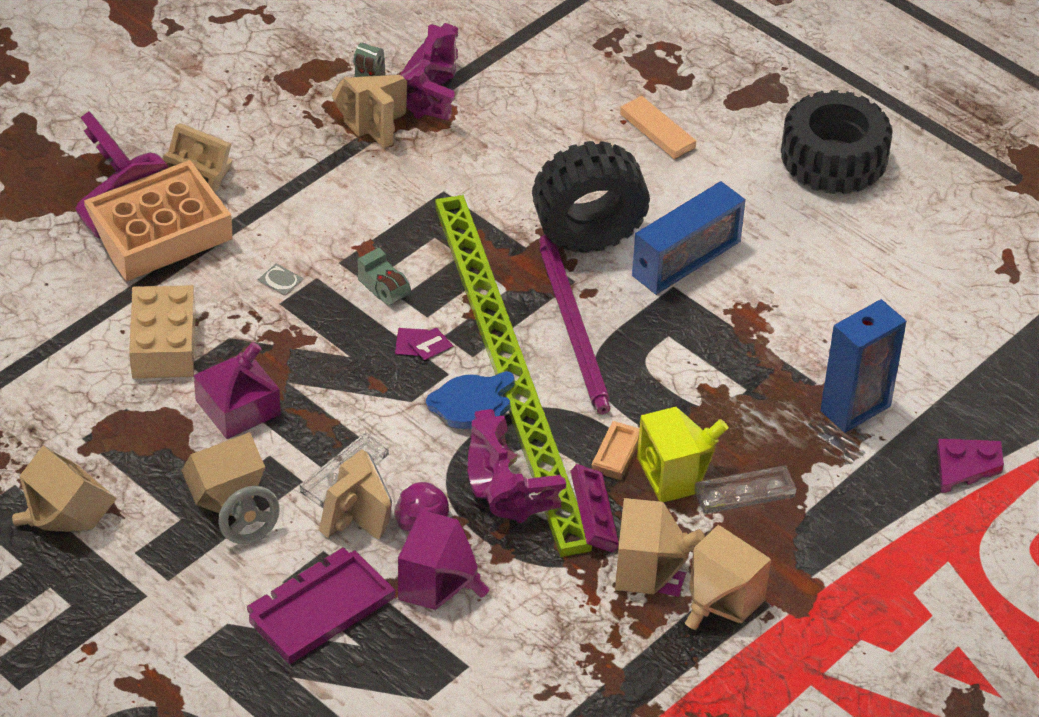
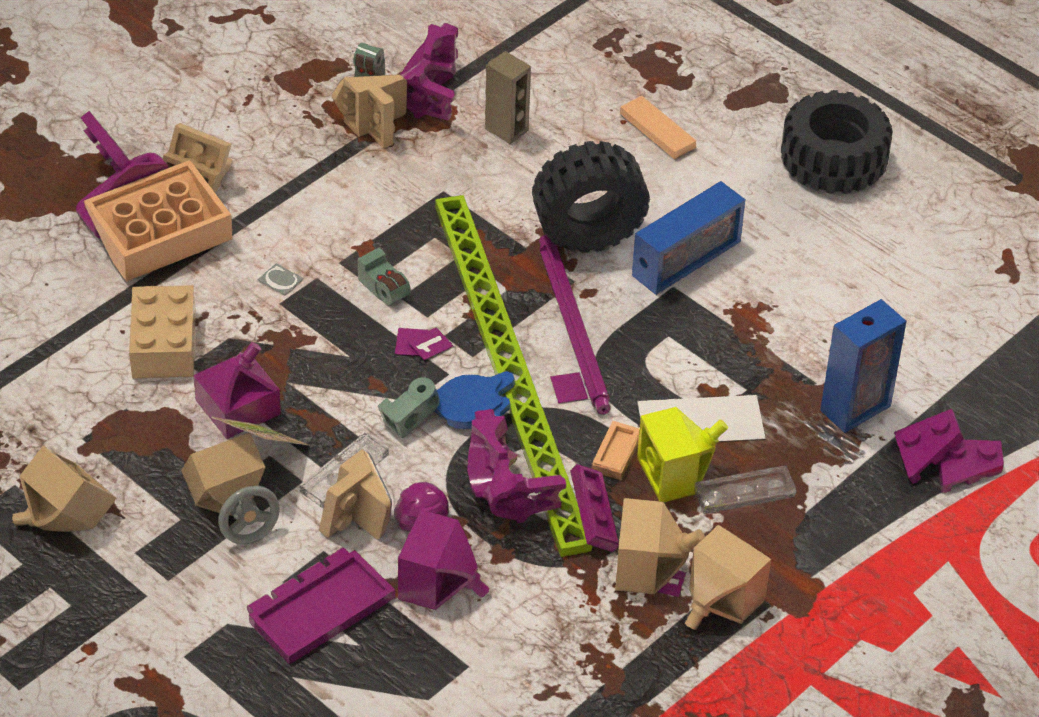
(261, 431): none -> sticker
(411, 406): none -> sand green leg
(507, 97): none -> dark tan brick
(568, 387): none -> magenta sticker
(738, 412): none -> white sticker
(928, 442): none -> magenta wing

